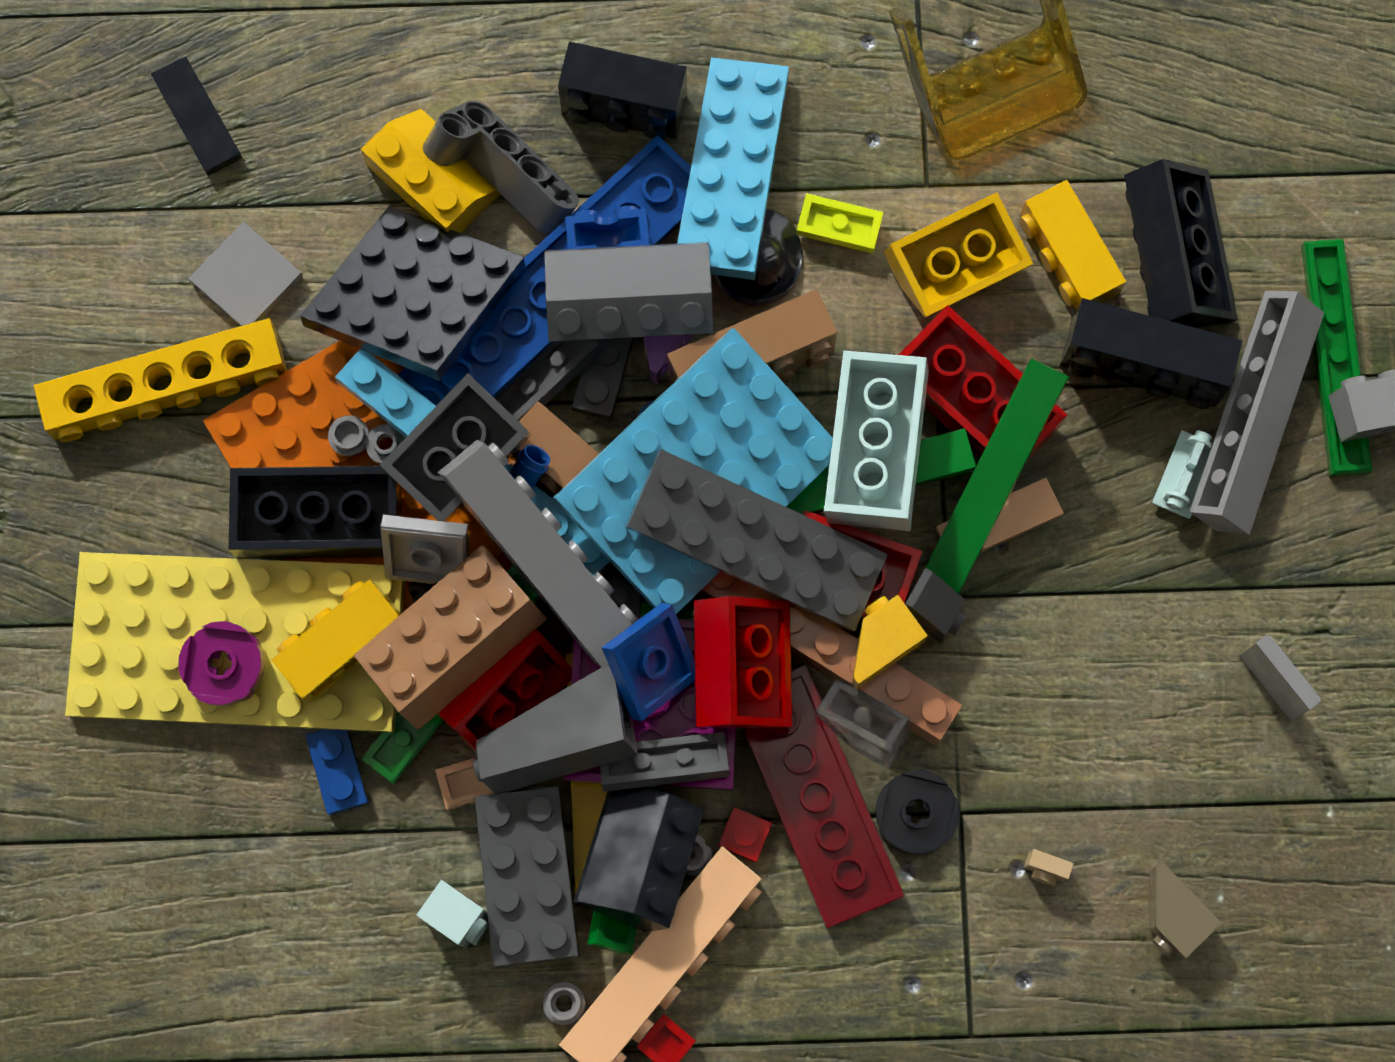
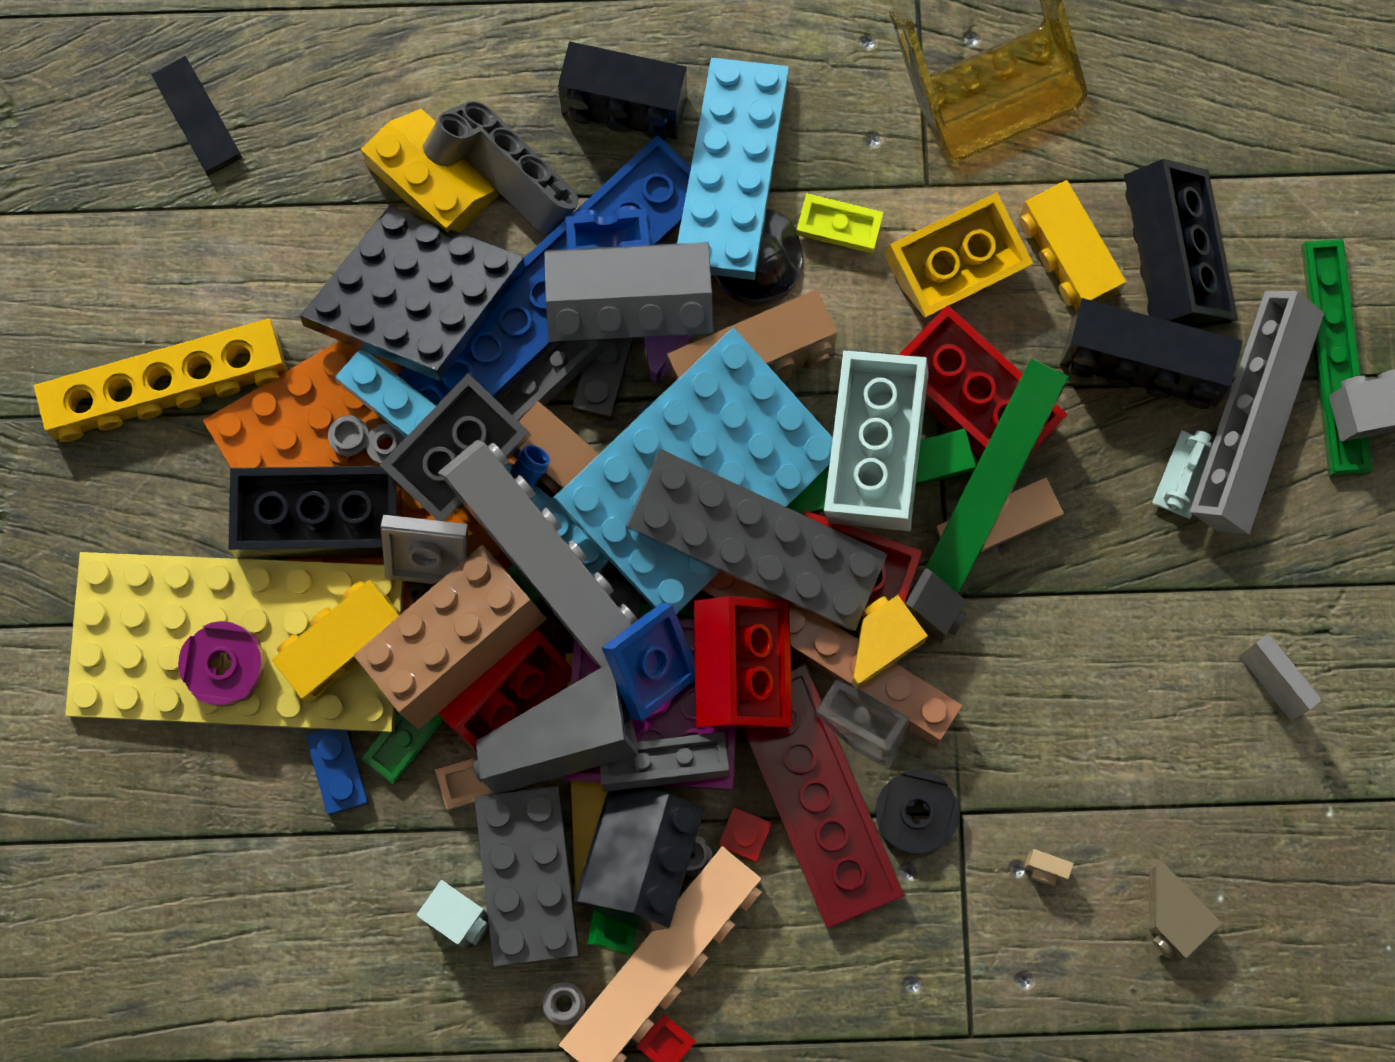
(245, 276): light grey tile -> none

